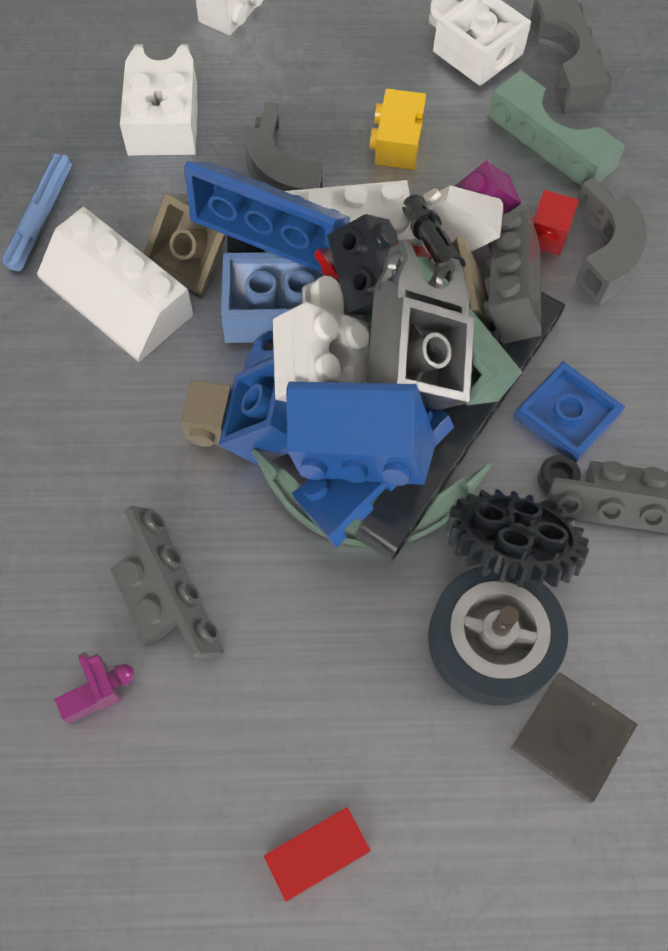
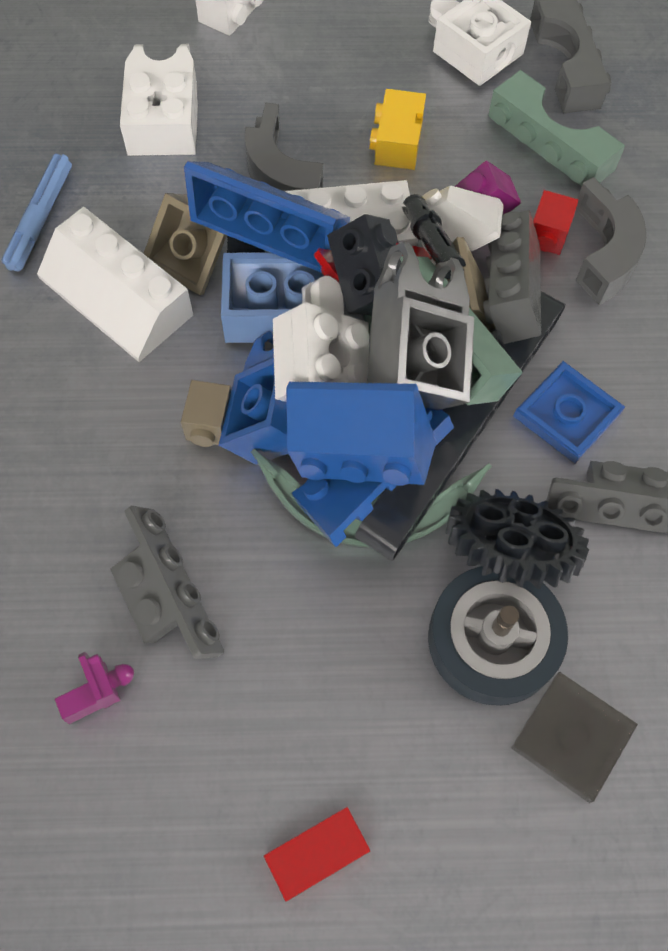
(559, 467): black tile -> none

